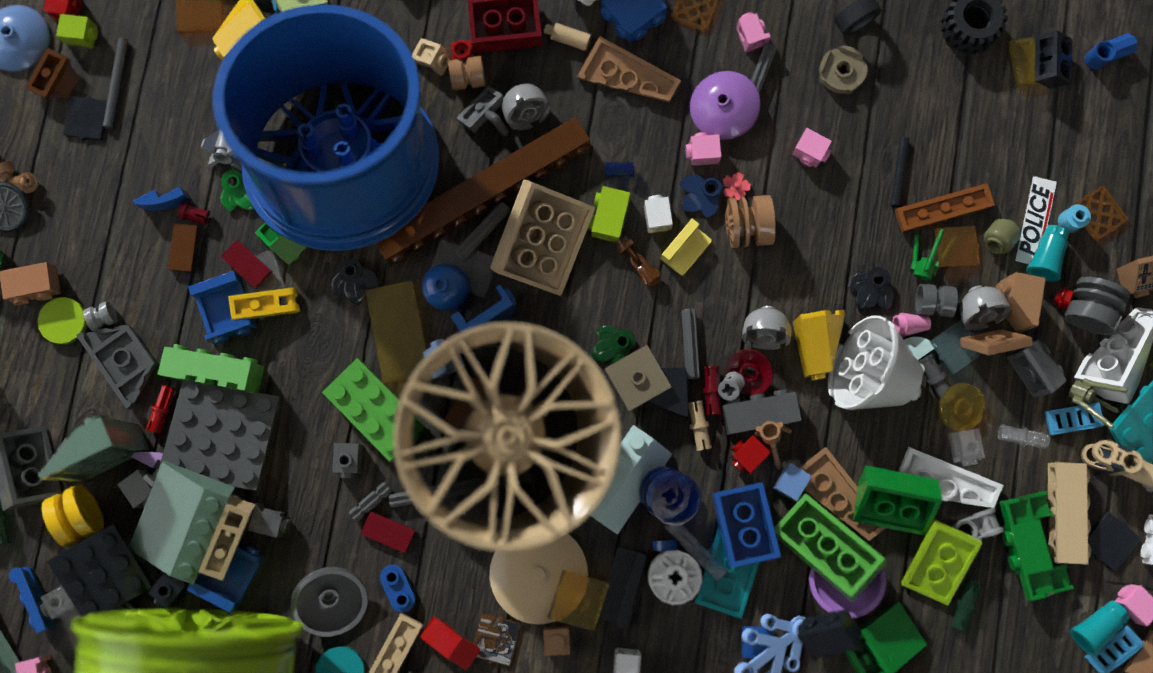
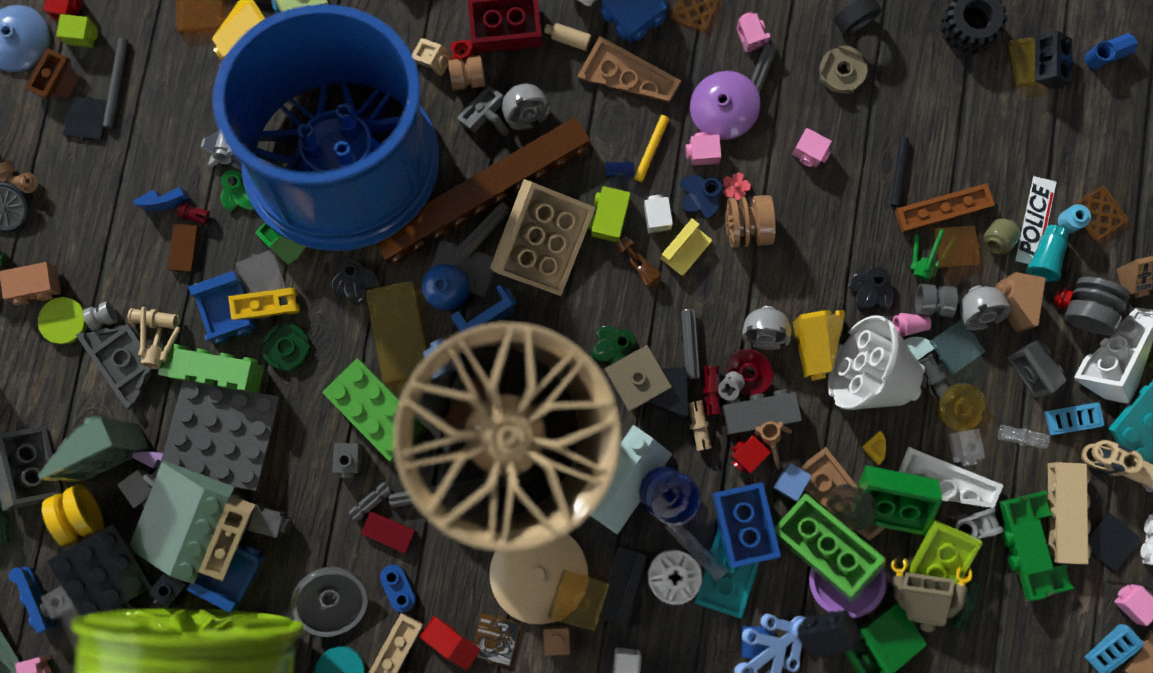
(153, 355): none -> tan plant
(154, 318): none -> tan pin
(160, 410): red axle -> none
(246, 264): dark red tile -> none
(286, 347): none -> dark green tile
(652, 146): none -> yellow bar
(664, 545): blue tile -> none
(852, 506): none -> clear smoke tile
(876, 448): none -> yellow tile
(928, 597): none -> dark tan torso
(996, 342): medium nougat plate -> none
(1083, 392): olive plant -> none
(1099, 628): teal plant -> none

